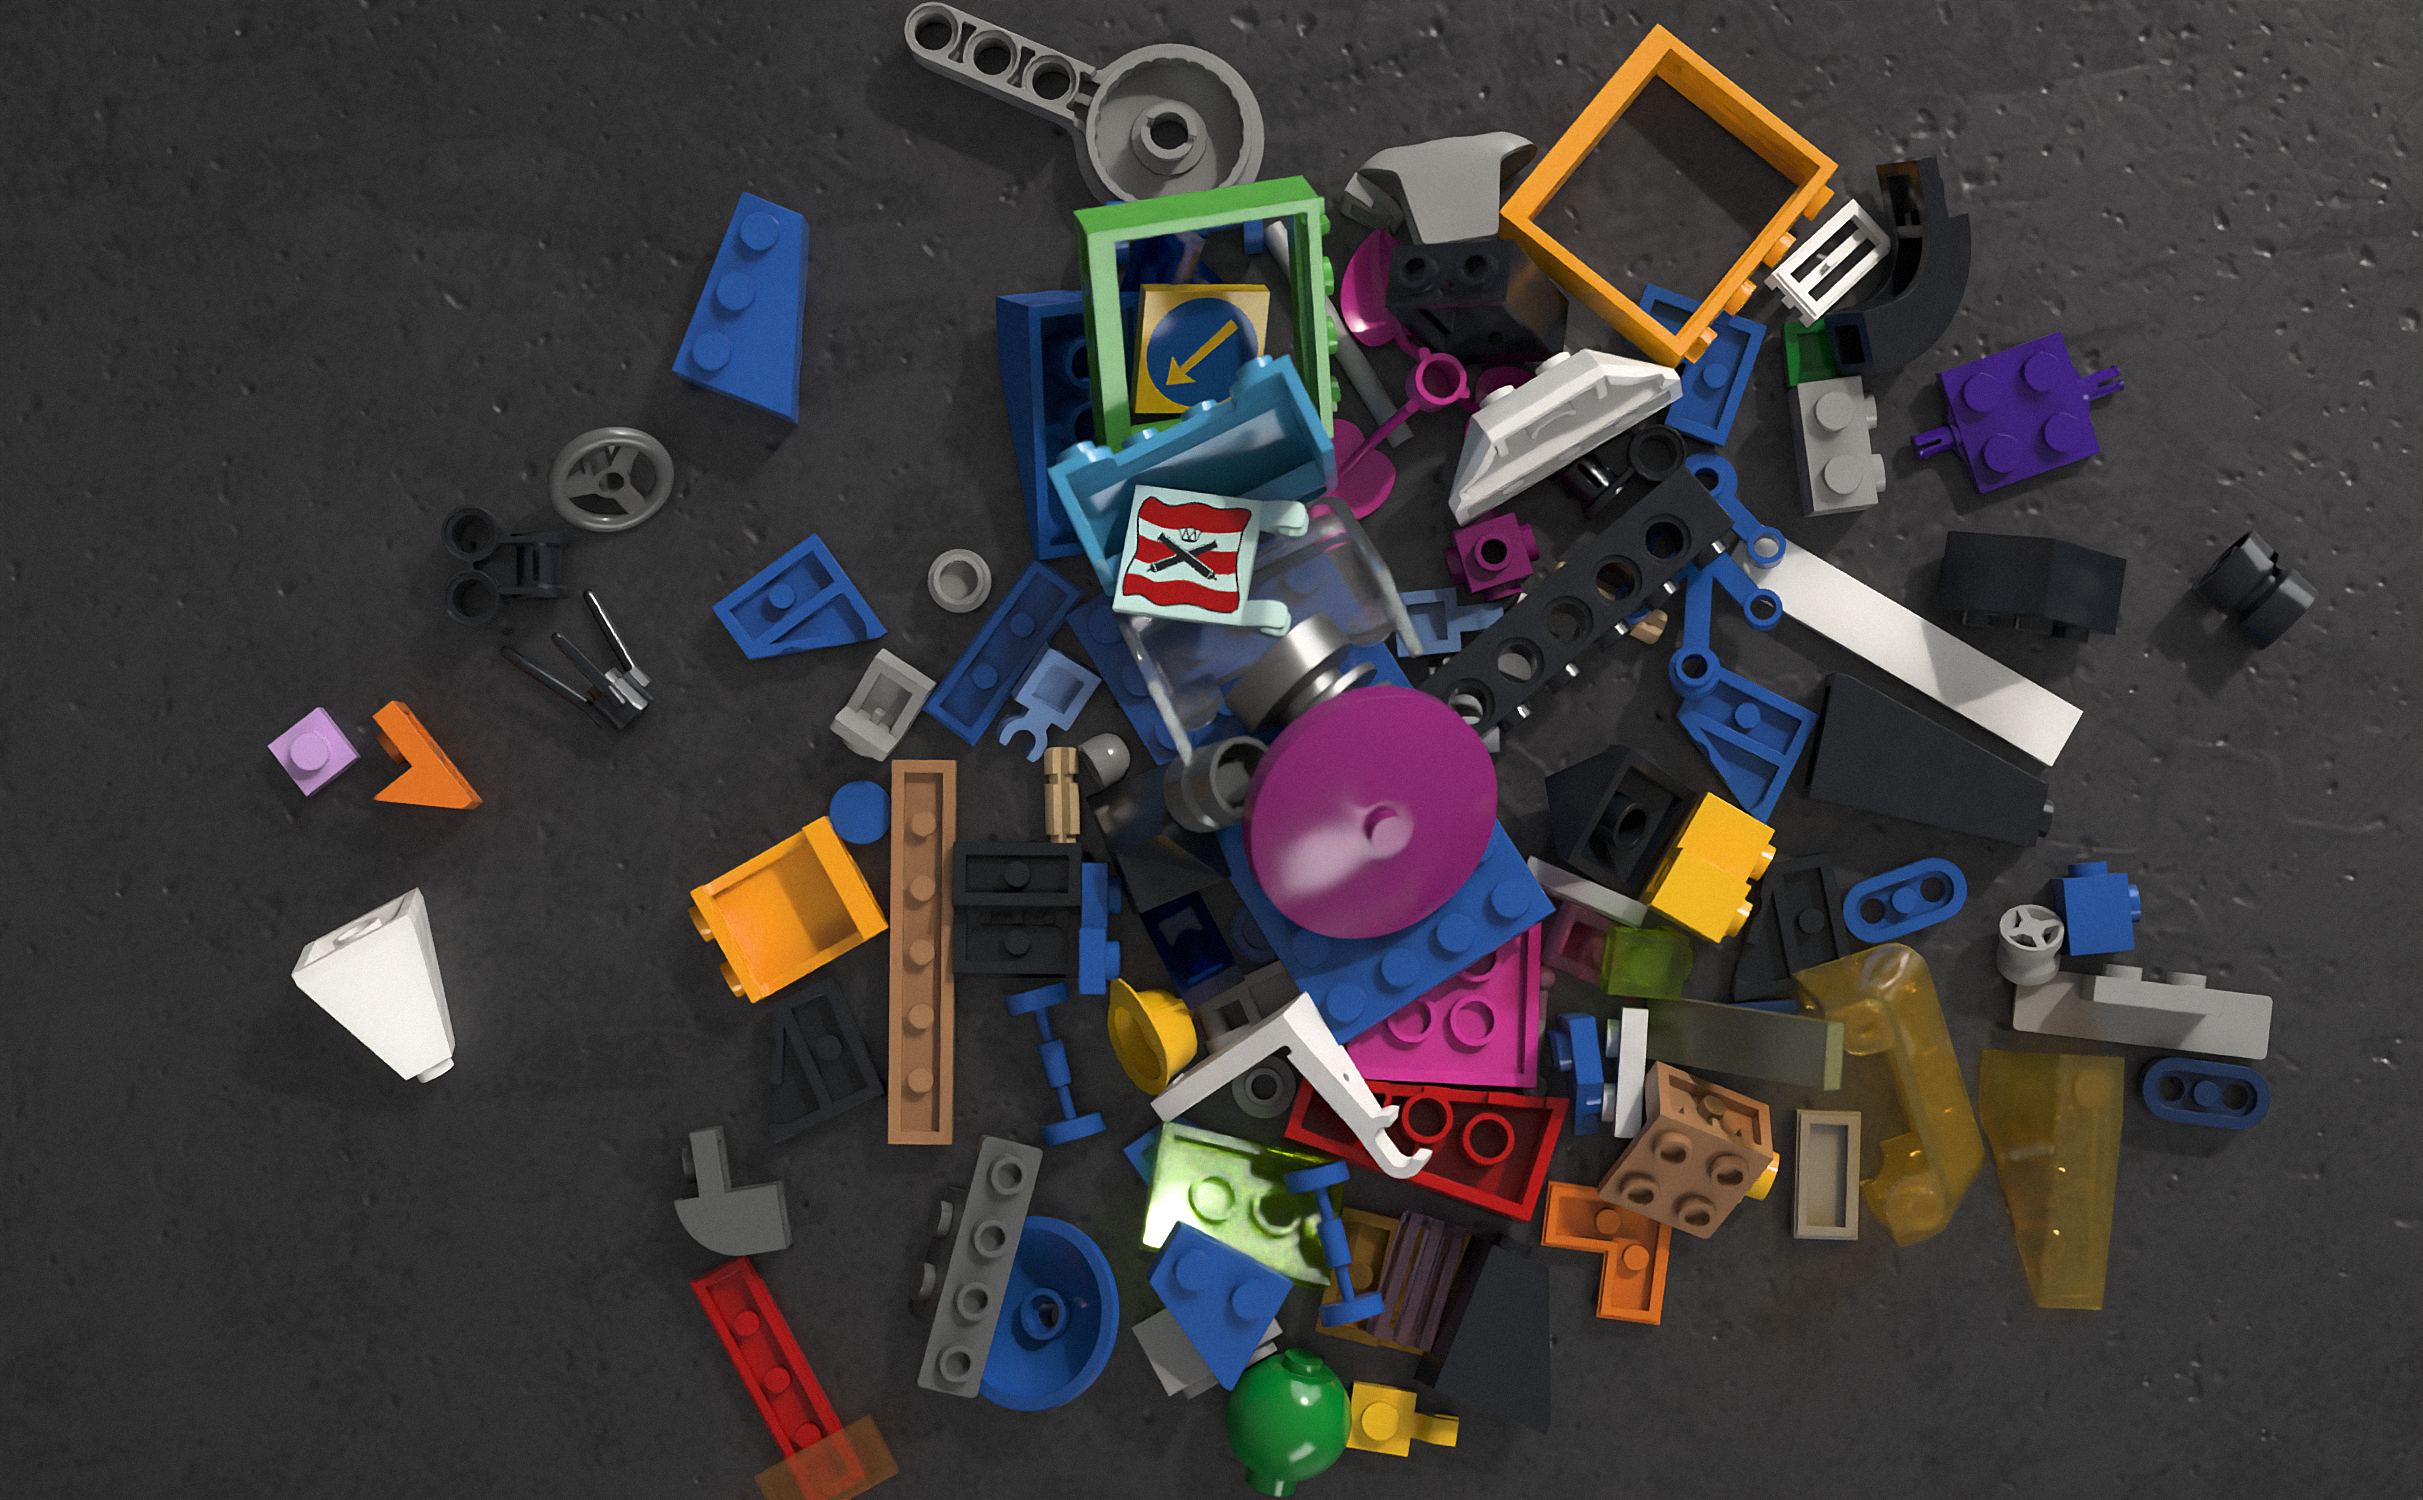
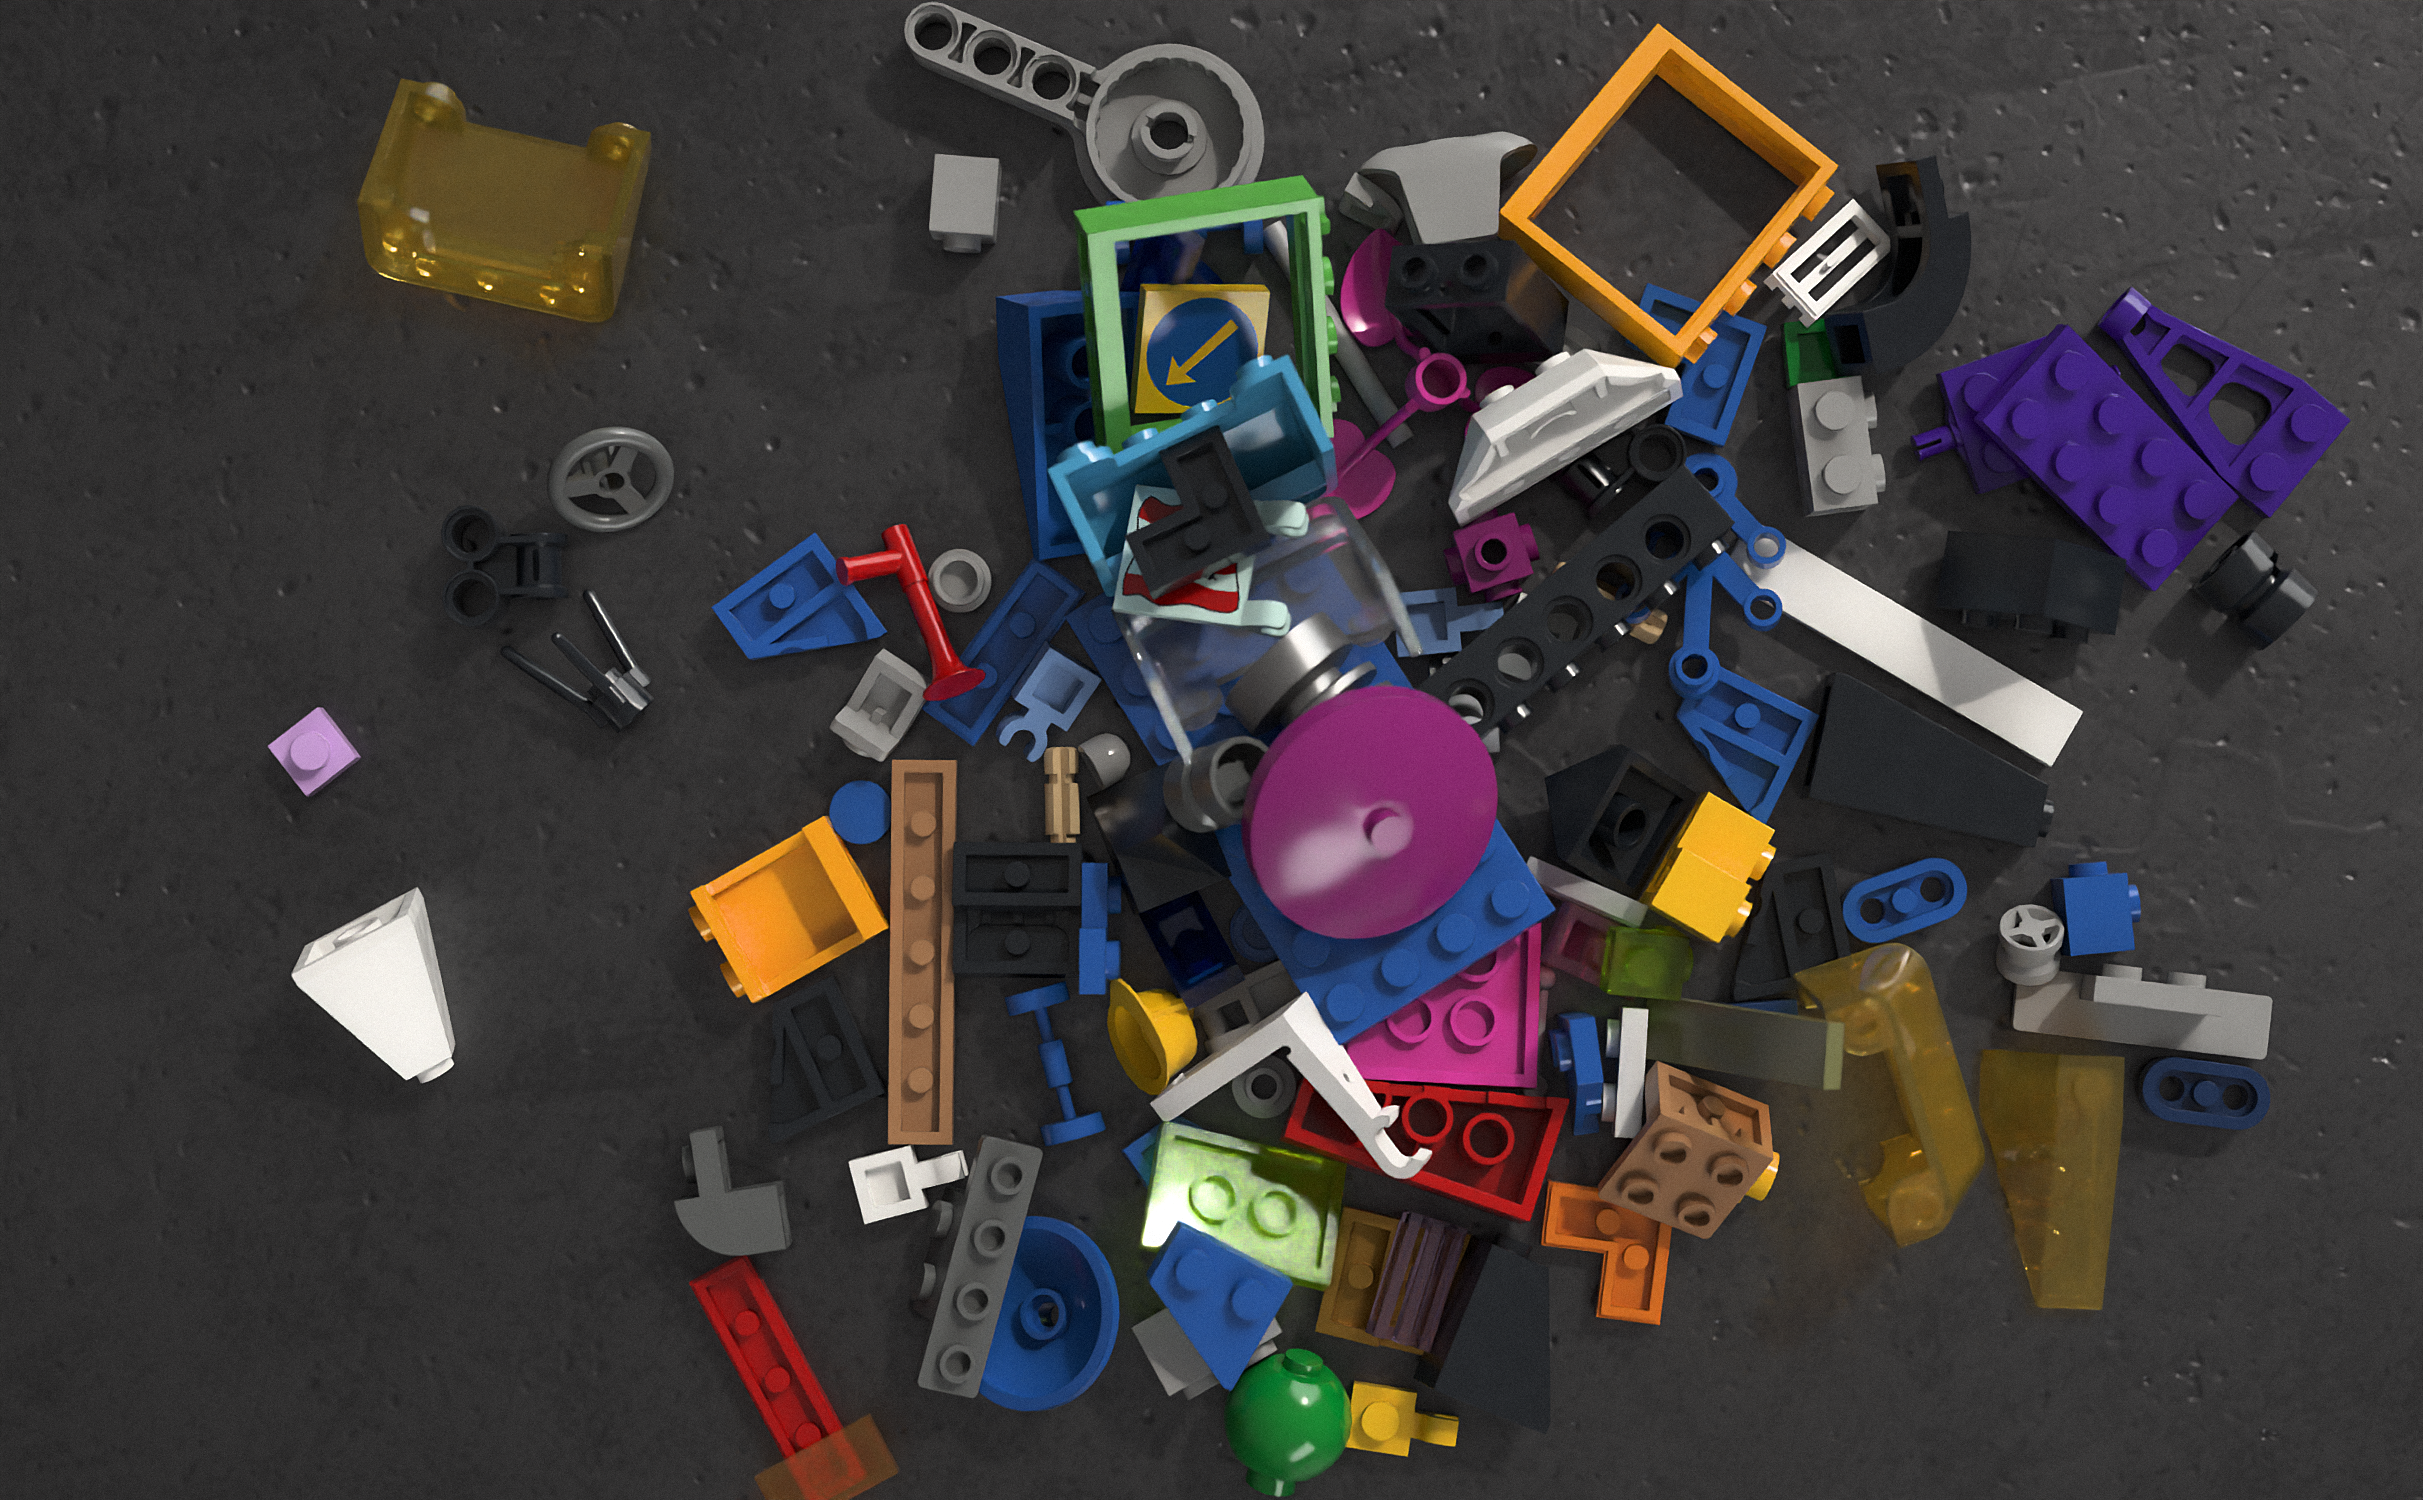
(433, 776): orange slope -> none
(501, 207): none -> clear yellow windscreen
(752, 312): blue wedge -> none
(896, 1182): none -> white plate
(901, 557): none -> red piece
(965, 202): none -> light grey brick
(1212, 529): none -> black plate
(1334, 1244): blue wheel -> none
(1825, 1174): light grey tile -> none
(2106, 457): none -> dark purple plate
(2281, 447): none -> dark purple plate

